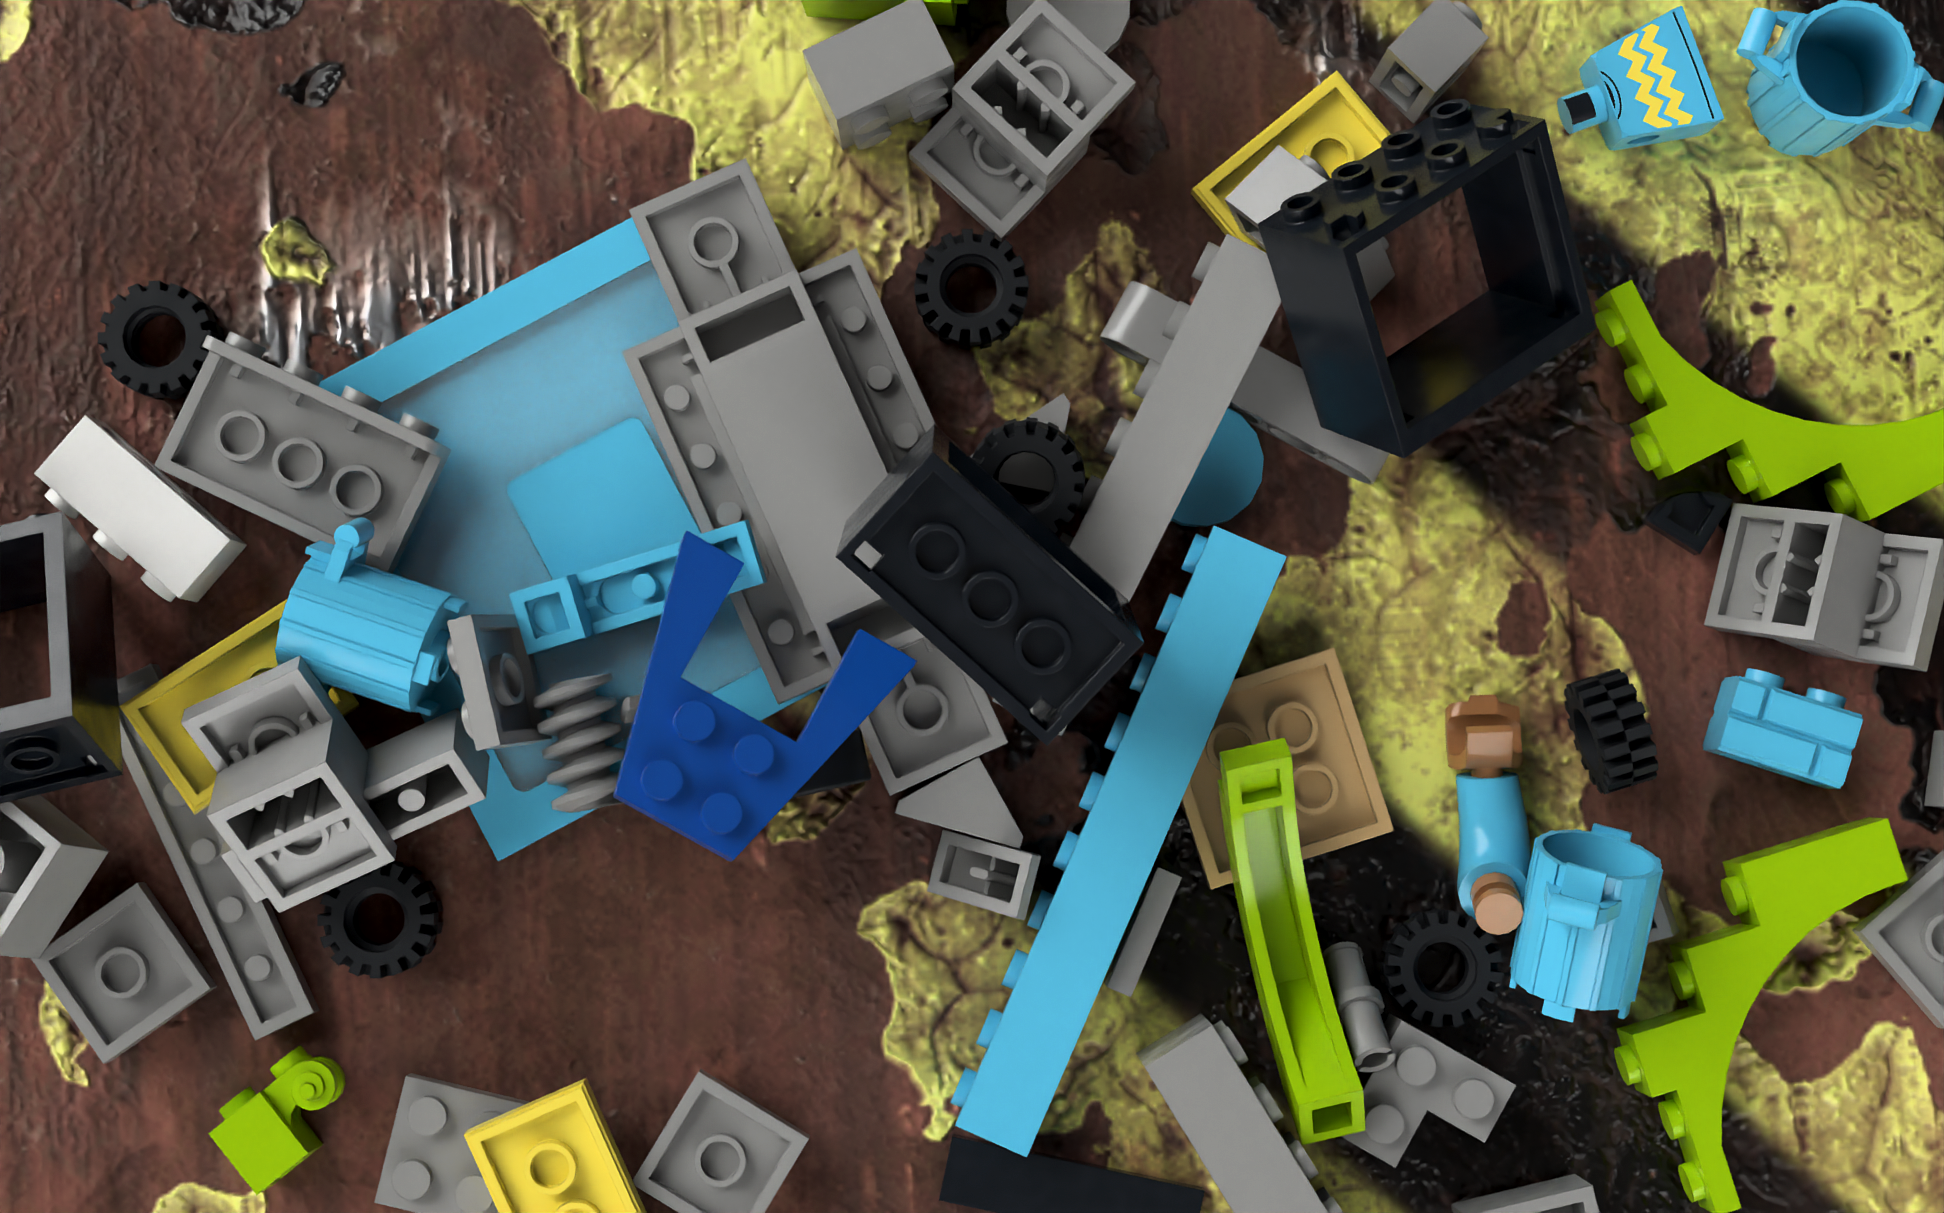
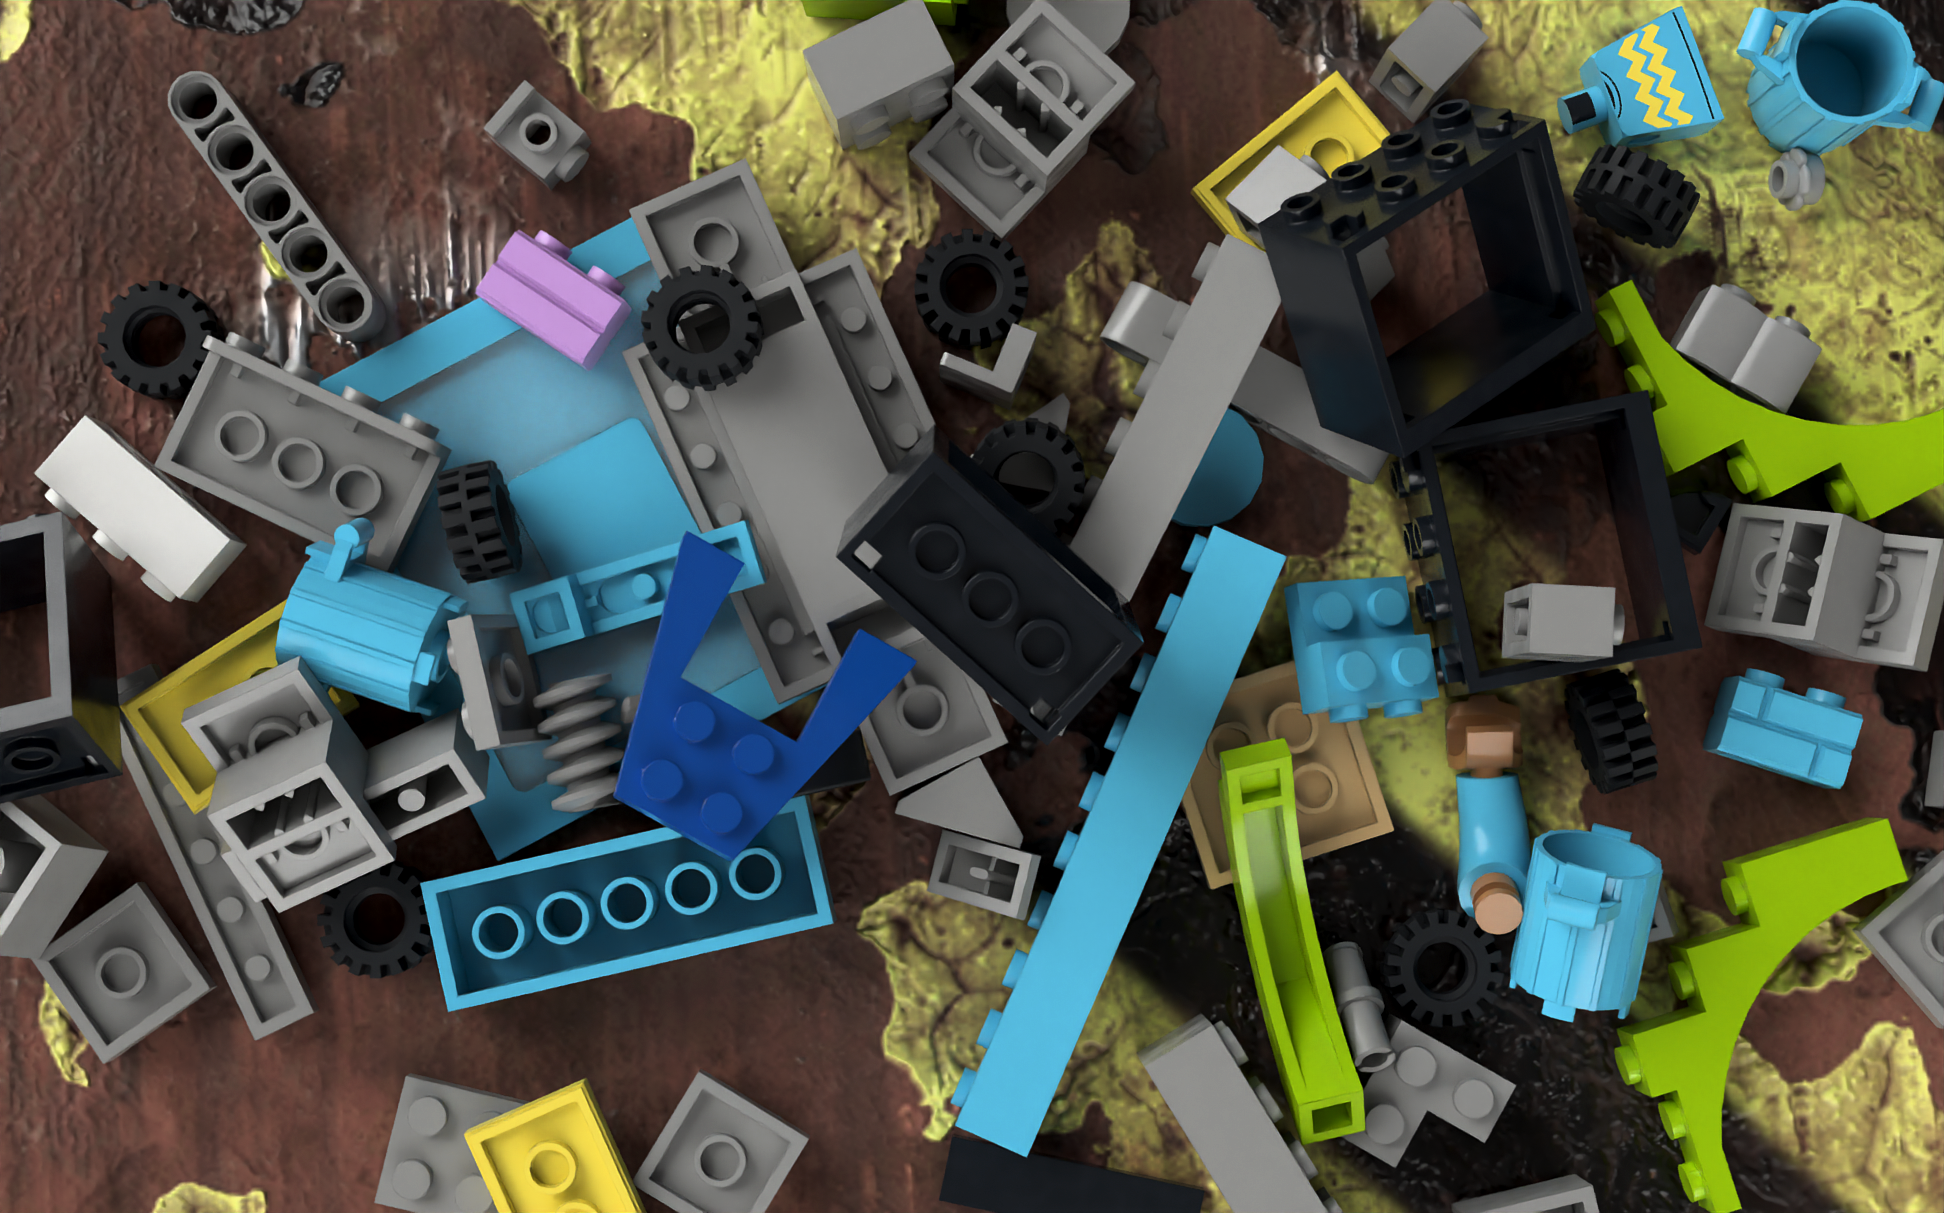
(256, 186): none -> light grey beam
(265, 1130): lime brick -> none
(479, 521): none -> black tyre
(520, 119): none -> light grey brick
(554, 298): none -> lavender brick
(622, 907): none -> medium azure brick
(684, 293): none -> black tyre
(997, 385): none -> light grey panel
(1142, 930): light grey tile -> none
(1359, 649): none -> medium azure plate
(1561, 623): none -> light grey brick
(1636, 196): none -> black tyre
(1641, 517): none -> black window
(1745, 348): none -> light grey brick
(1797, 179): none -> light grey plate

